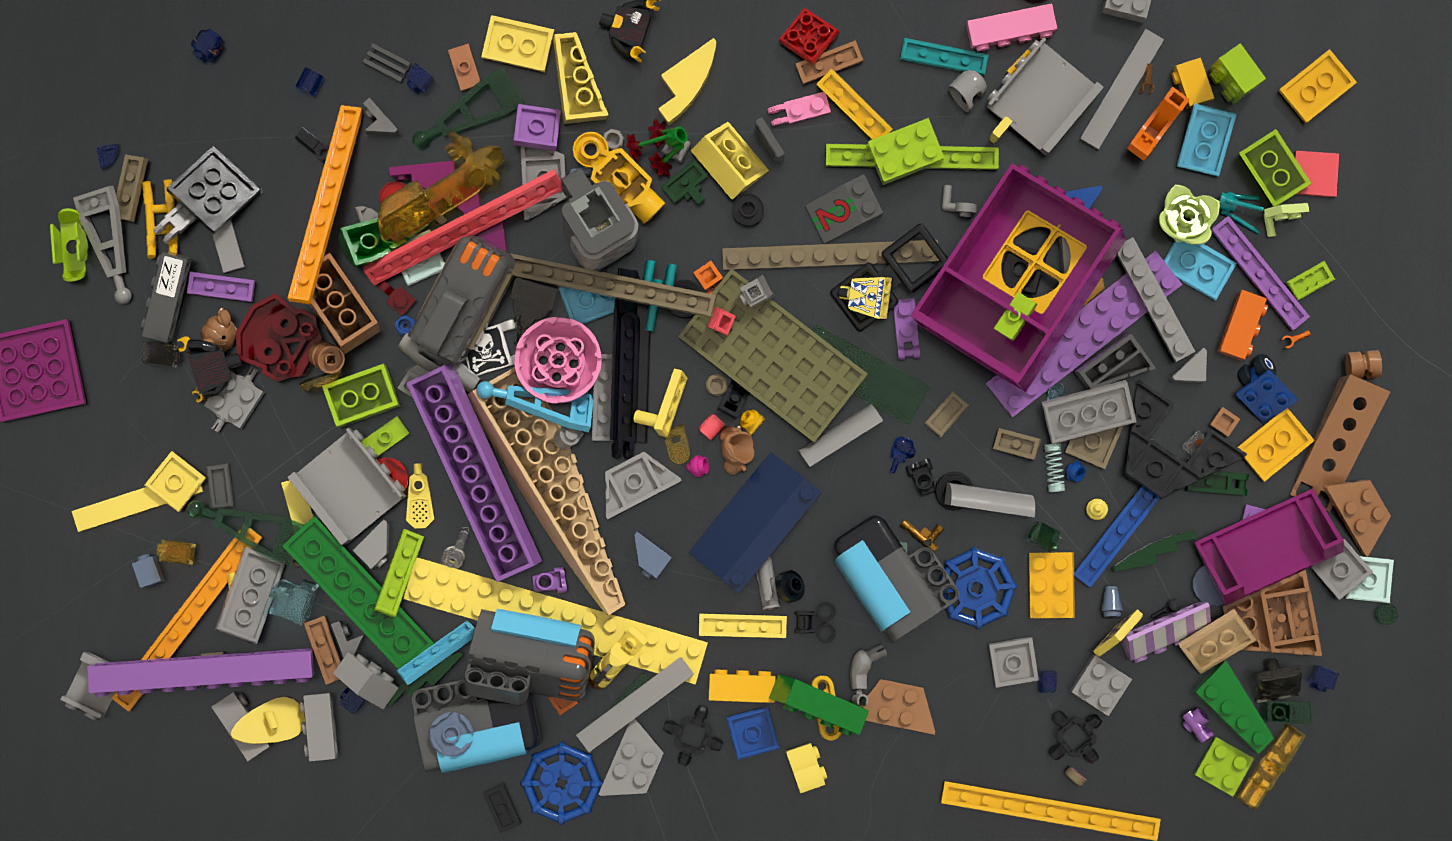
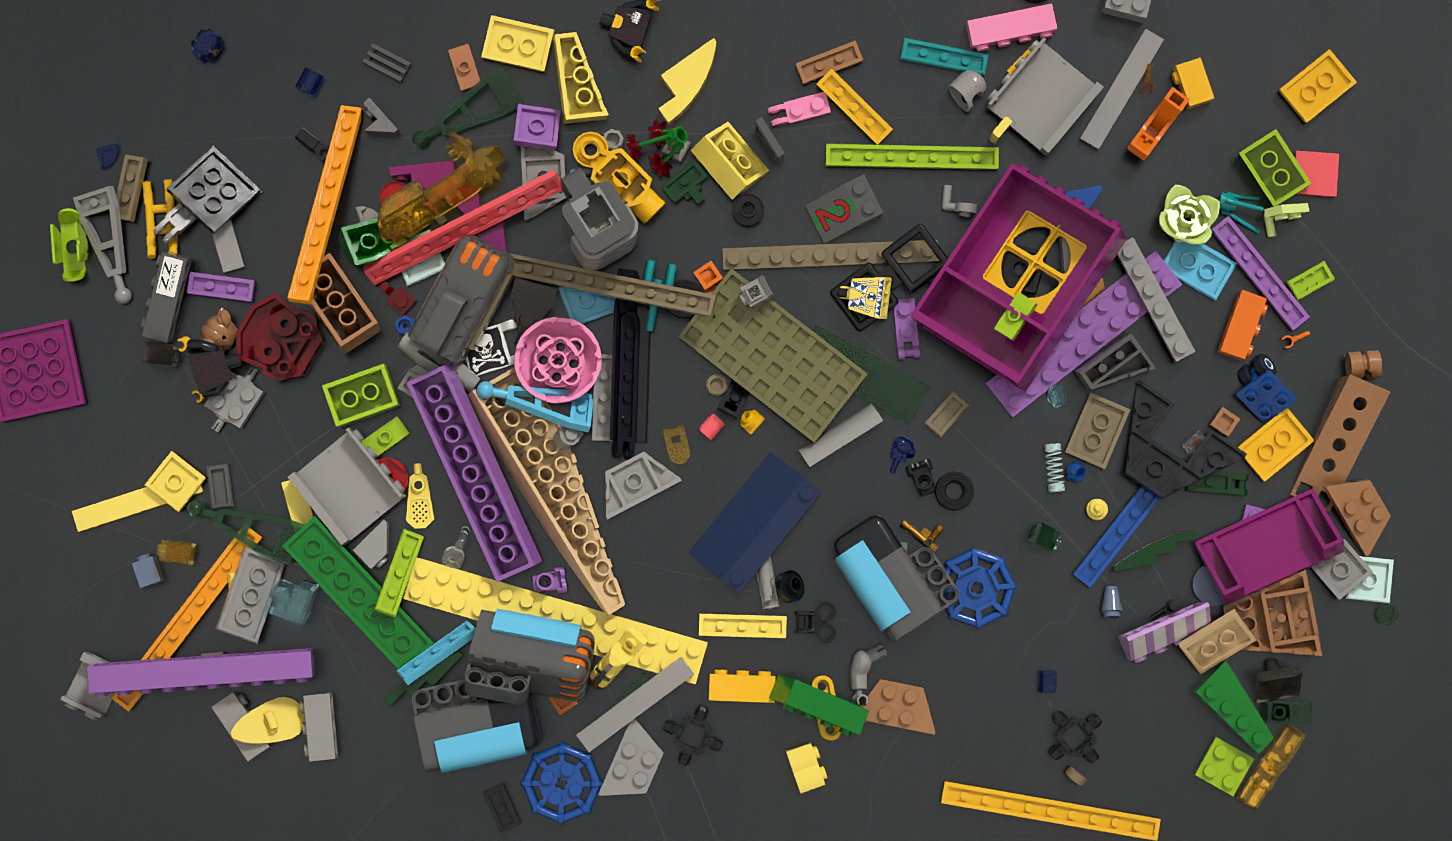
(320, 380): clear yellow tile -> none
(323, 647): medium nougat plate -> none
(326, 357): medium nougat wheel -> none
(342, 633): flat silver slope -> none
(351, 701): clear blue plate -> none
(366, 679): light grey brick -> none
(418, 78): clear blue plate -> none
(448, 726): sand blue tile -> none
(650, 557): sand blue slope -> none
(663, 421): light yellow piece -> none
(698, 466): dark pink plate -> none
(721, 321): coral brick -> none
(736, 449): medium nougat hair -> none
(753, 732): blue plate -> none
(808, 36): red tile -> none
(905, 151): lime brick -> none
(990, 500): light grey brick -> none
(1013, 662): light grey plate -> none
(1017, 444): dark tan plate -> none
(1052, 585): yellow plate -> none
(1089, 412): light grey tile -> none
(1100, 685): light grey brick -> none
(1118, 633): light yellow tile -> none
(1193, 370): light grey slope -> none
(1195, 722): medium lavender plate -> none
(1206, 139): medium azure tile -> none
(1236, 74): lime brick -> none
(1323, 678): clear blue plate -> none

